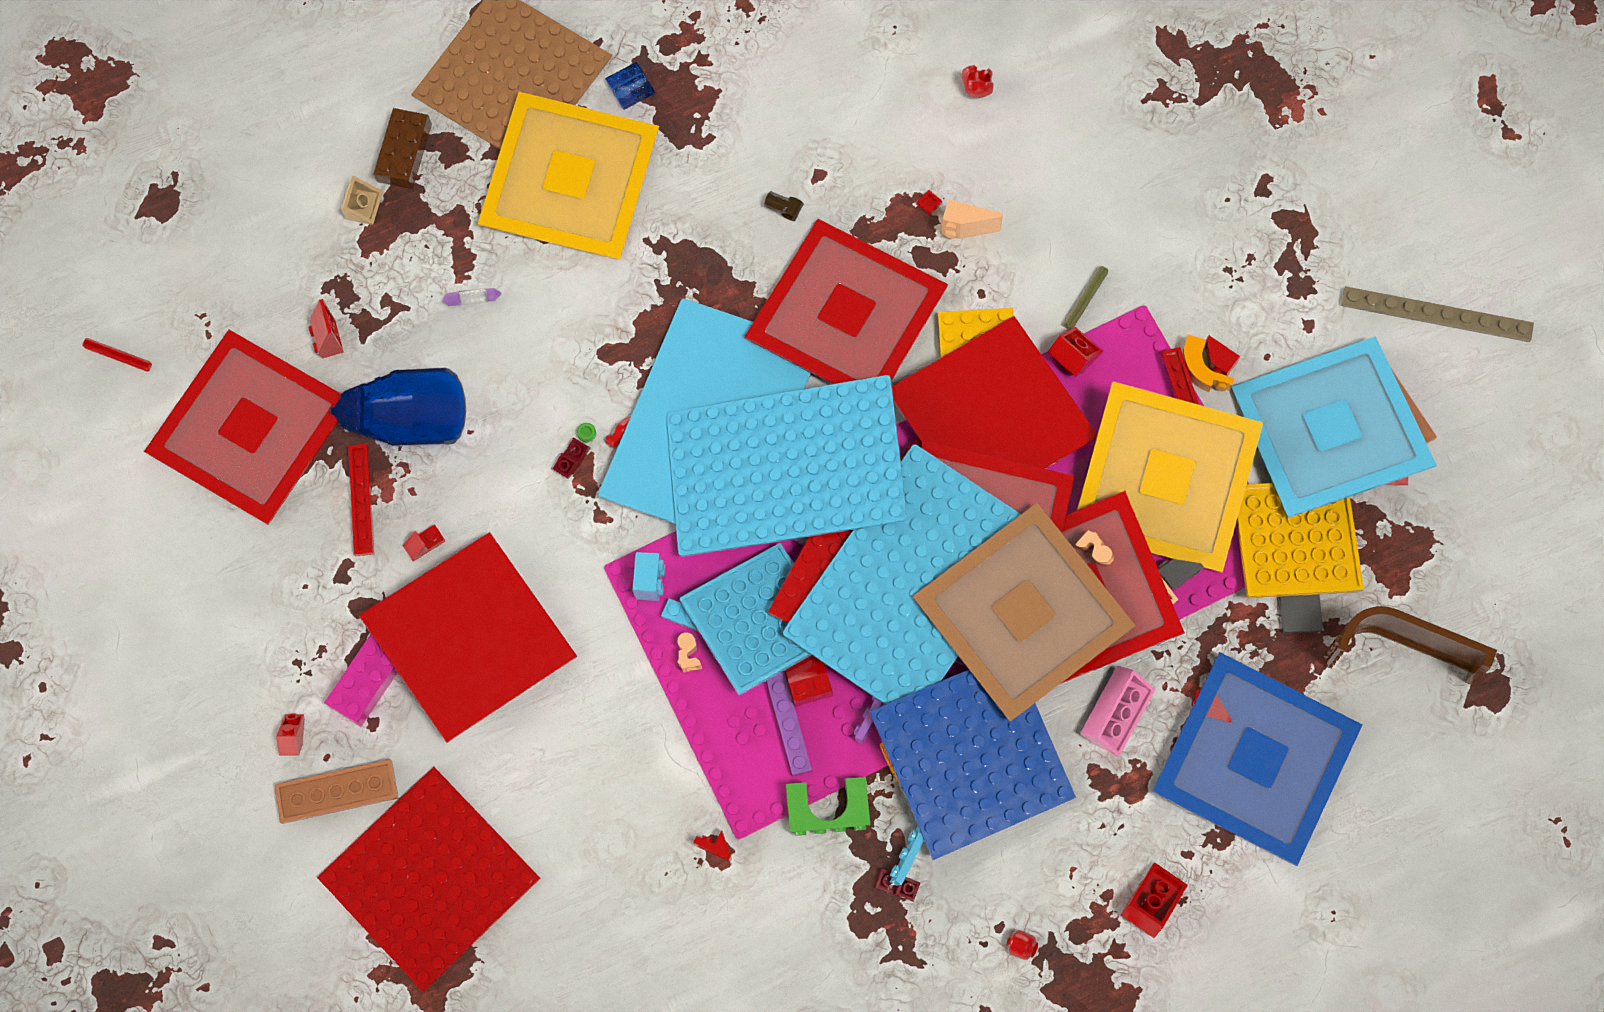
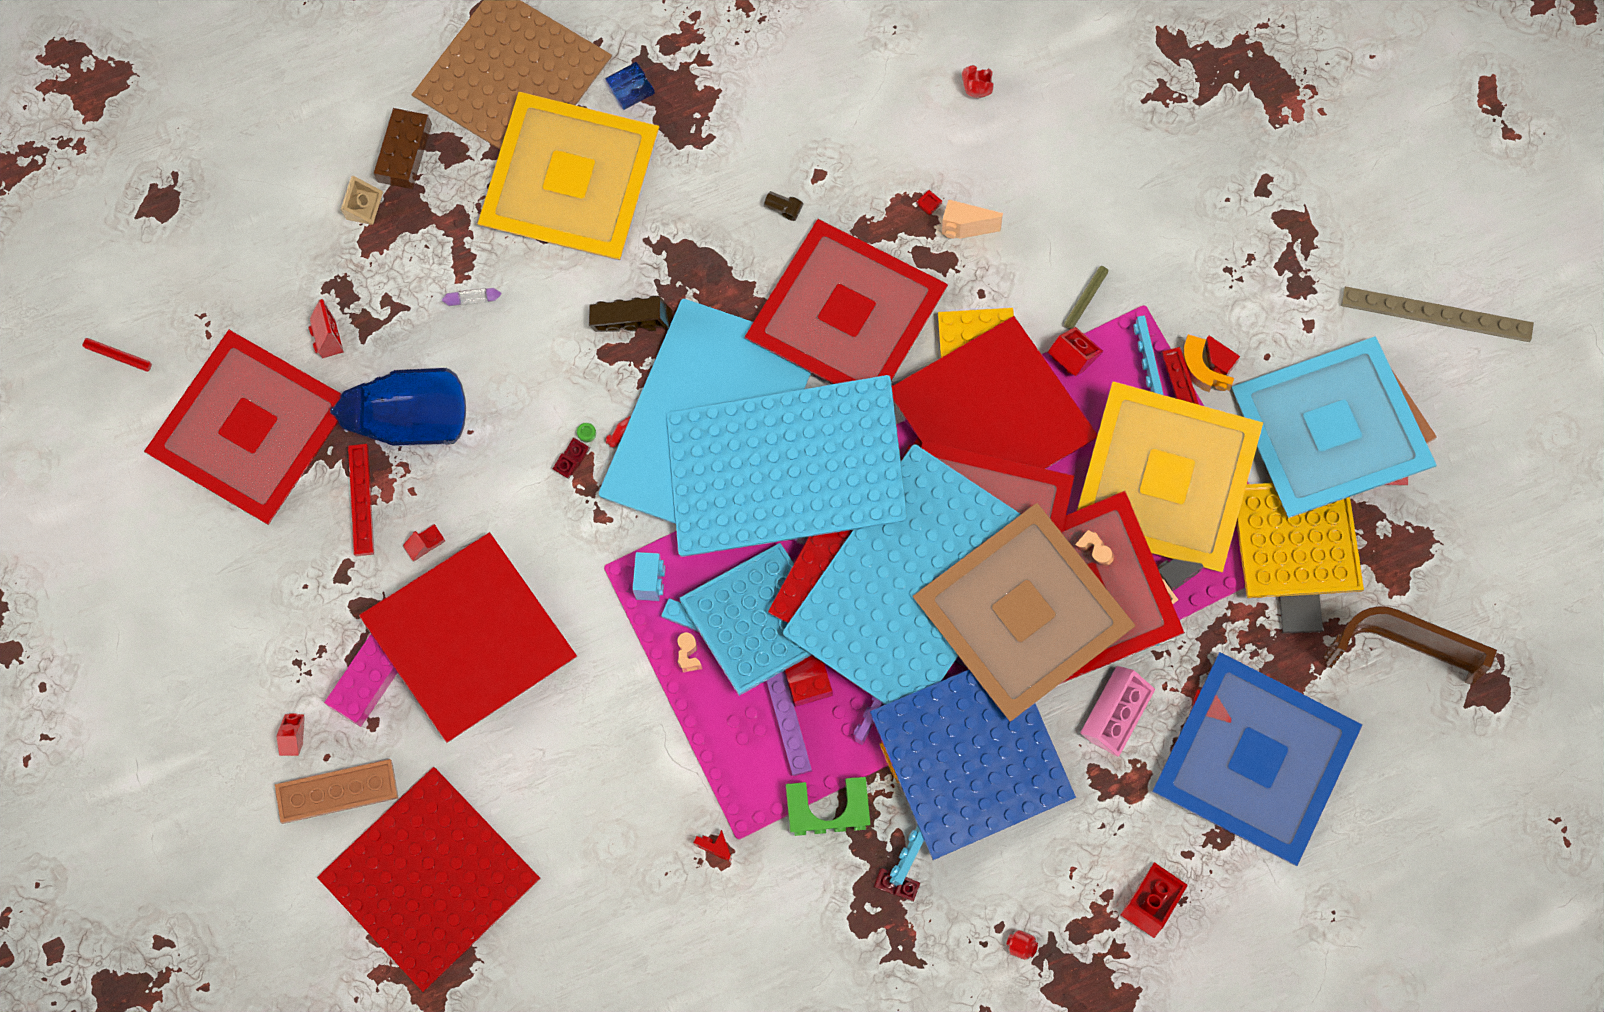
(630, 315): none -> dark brown wedge
(1148, 362): none -> medium azure plate

